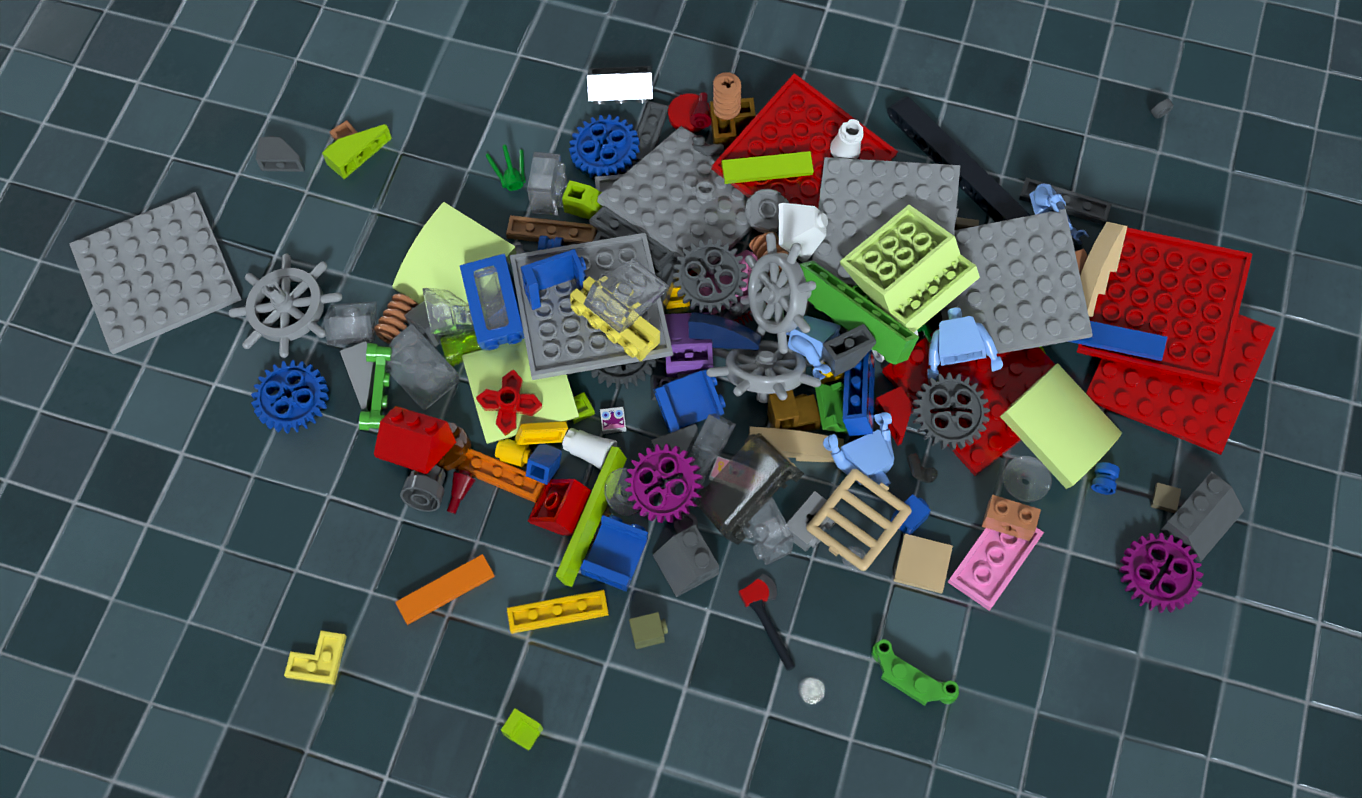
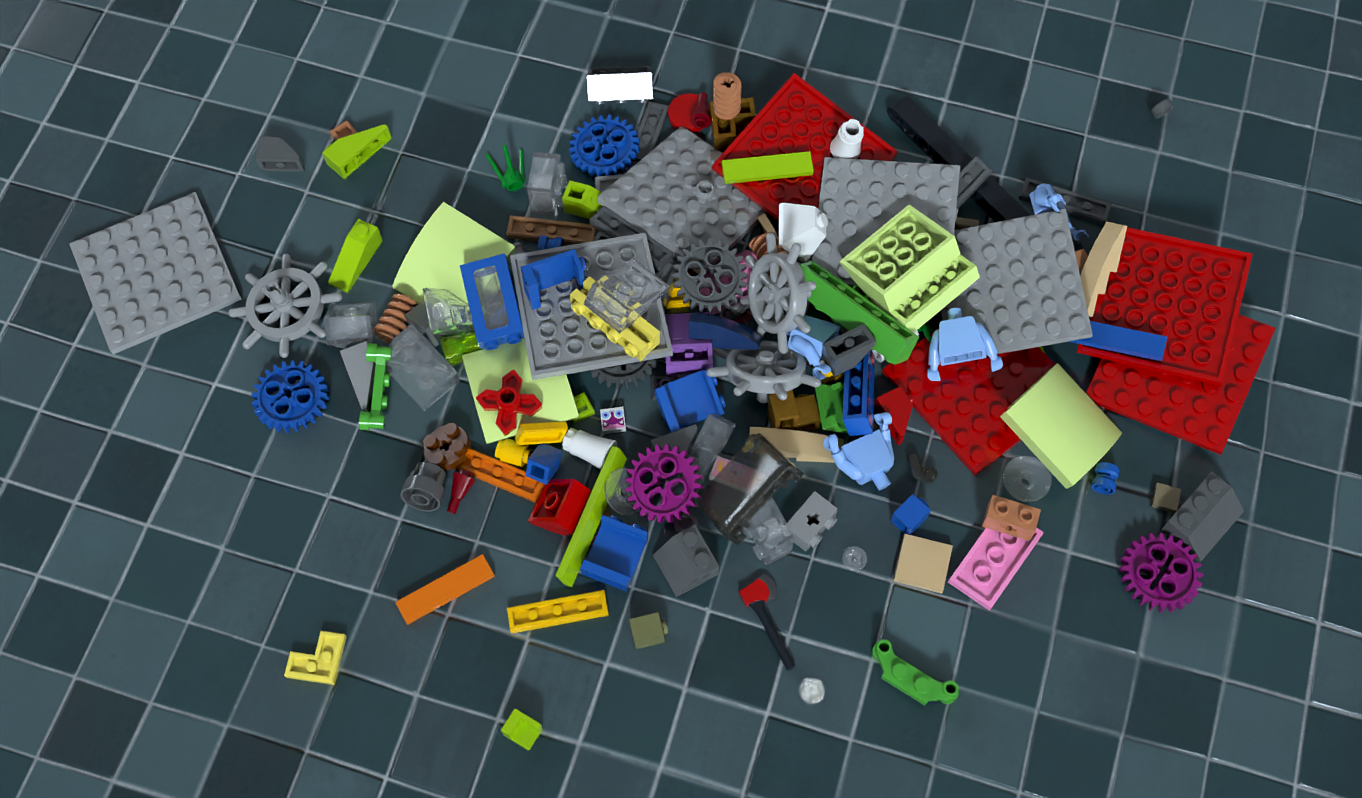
(355, 254): none -> lime slope
(413, 439): red slope -> none
(705, 149): dark grey arm -> none
(763, 210): light grey tile -> none
(875, 545): tan bar -> none
(952, 431): dark grey gear -> none
(971, 178): none -> dark grey tile

